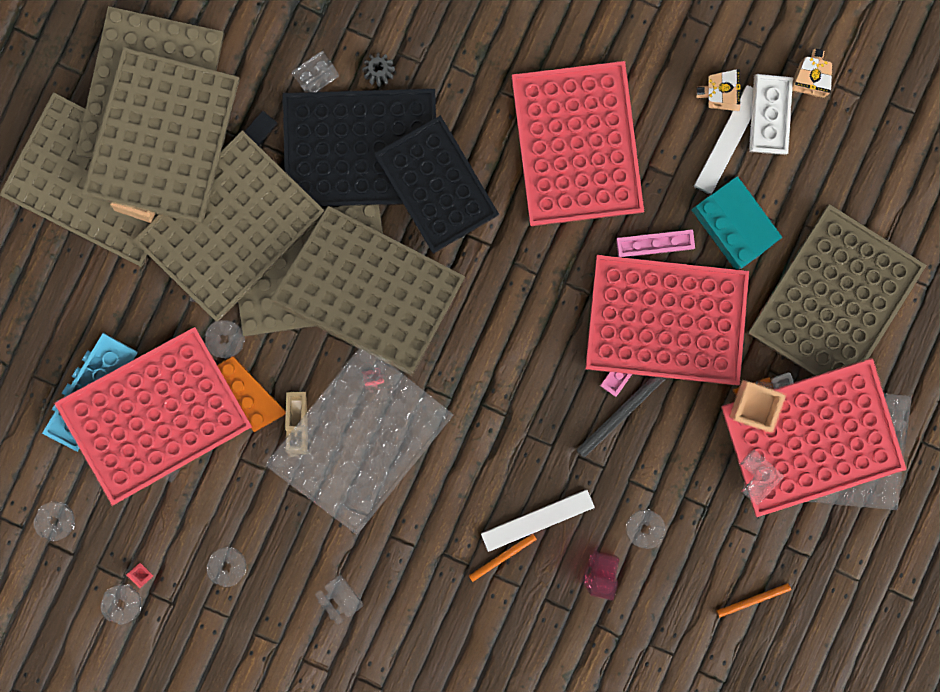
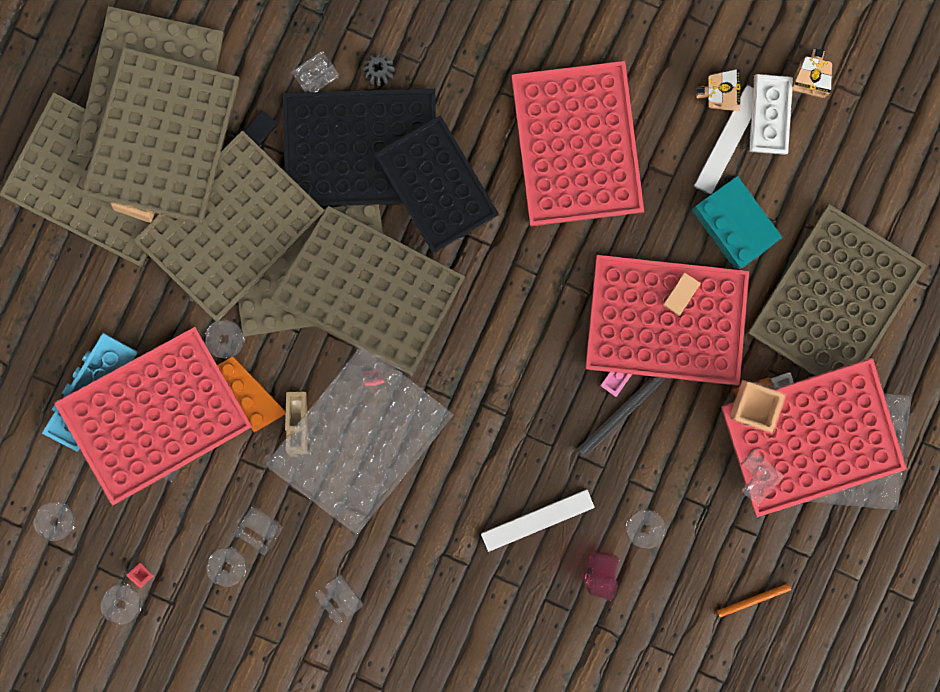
(262, 525): none -> clear plate
(502, 557): orange bar -> none
(655, 243): bright pink plate -> none
(681, 294): none -> light nougat tile

